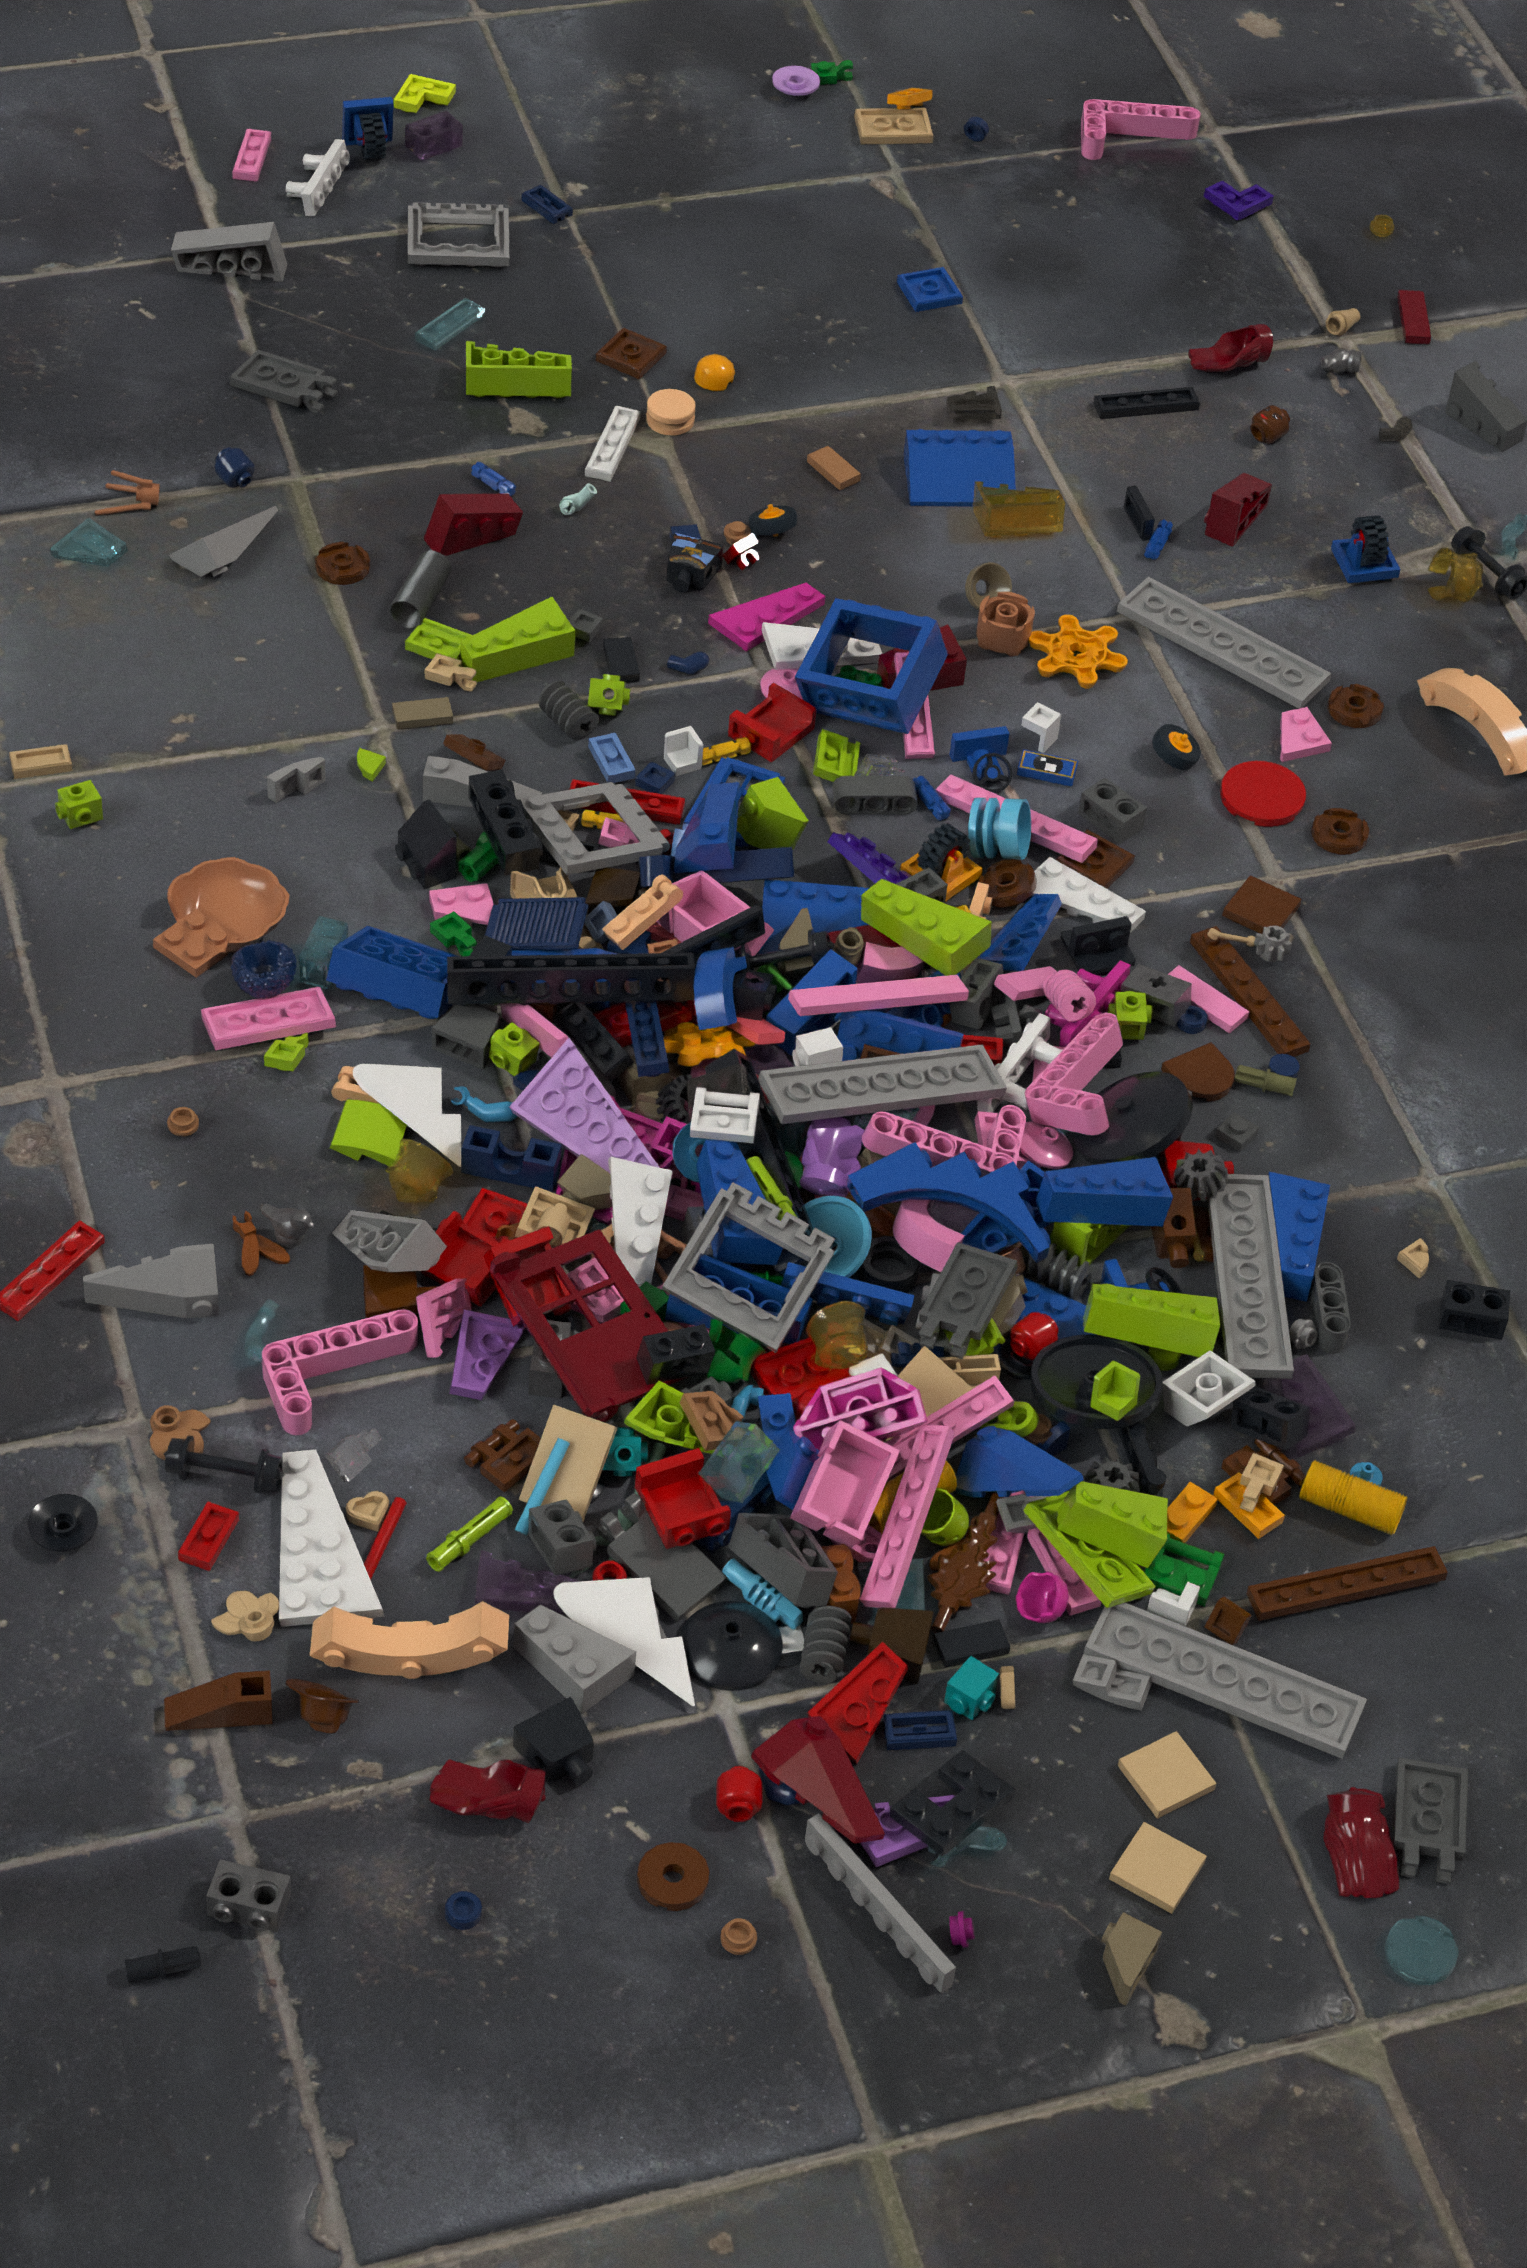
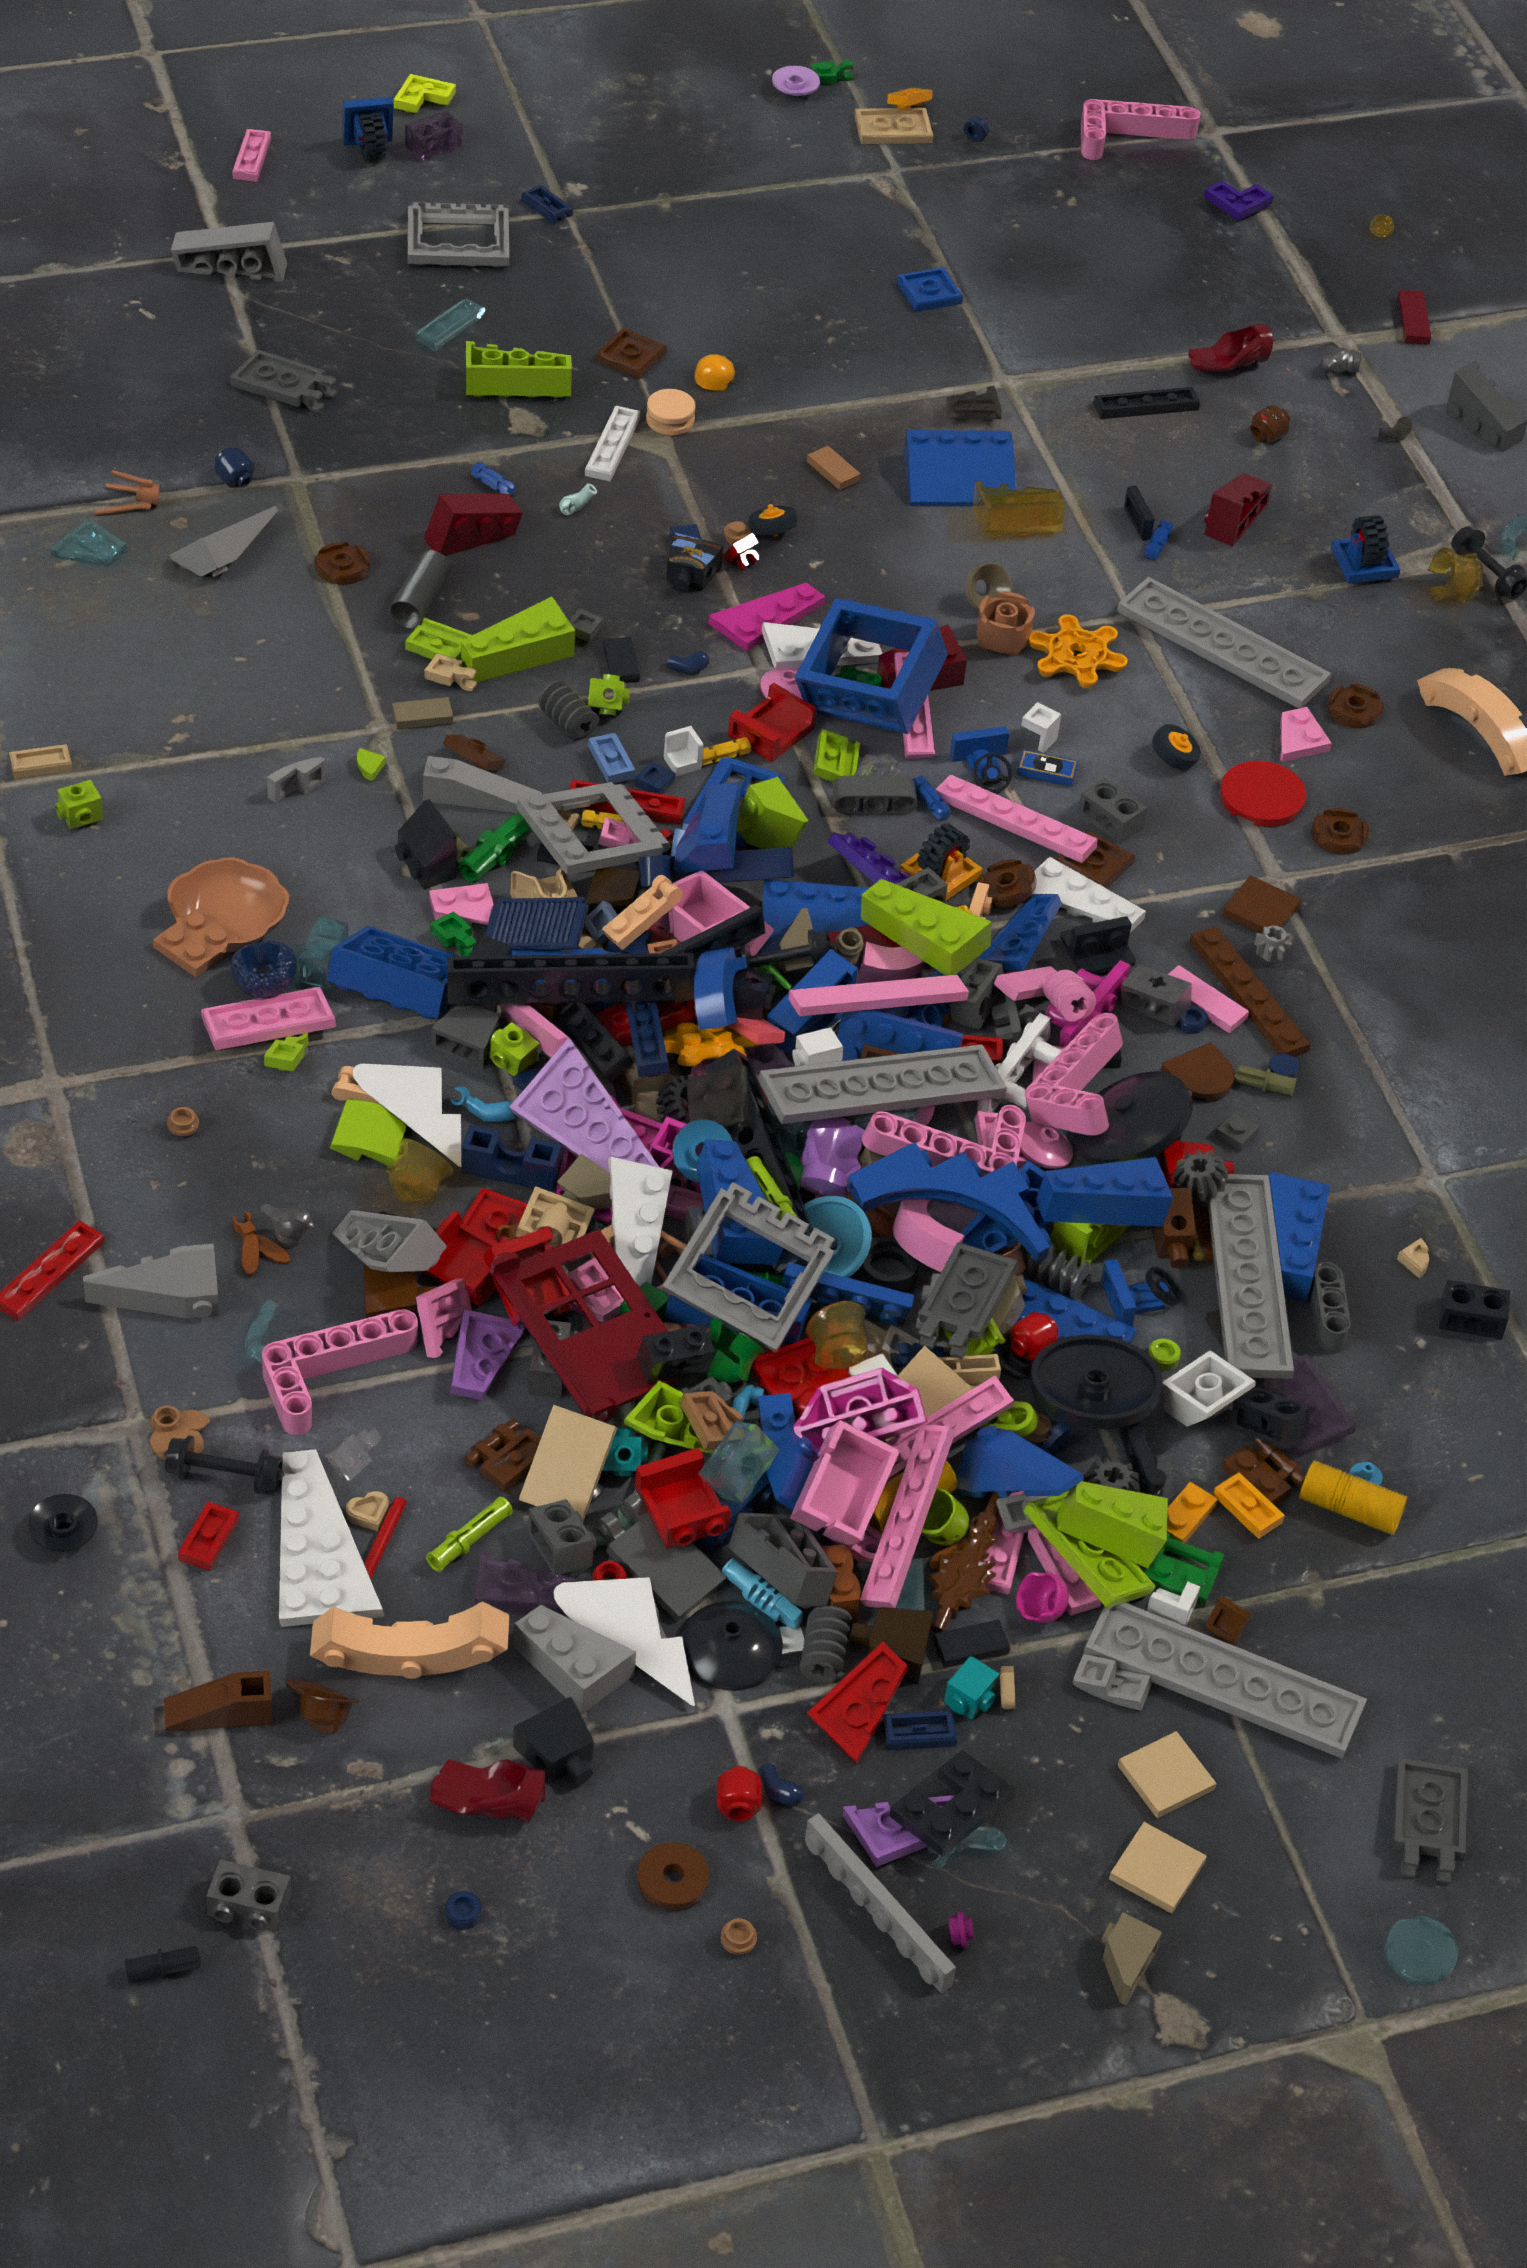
(248, 1615): tan plate -> none
(328, 170): white plate -> none
(504, 822): black brick -> none
(543, 1483): medium azure bar -> none
(724, 1122): white plate -> none
(816, 1766): dark red wedge -> none
(999, 828): medium azure wheel -> none
(1115, 1390): lime panel -> none
(1131, 1014): lime brick -> none
(1153, 1318): lime wedge -> none
(1214, 934): tan hinge -> none
(1259, 1477): tan plate -> none
(1303, 1333): light grey plate -> none
(1341, 321): tan cone -> none
(1346, 1583): reddish brown plate -> none
(1360, 1844): dark red hair -> none

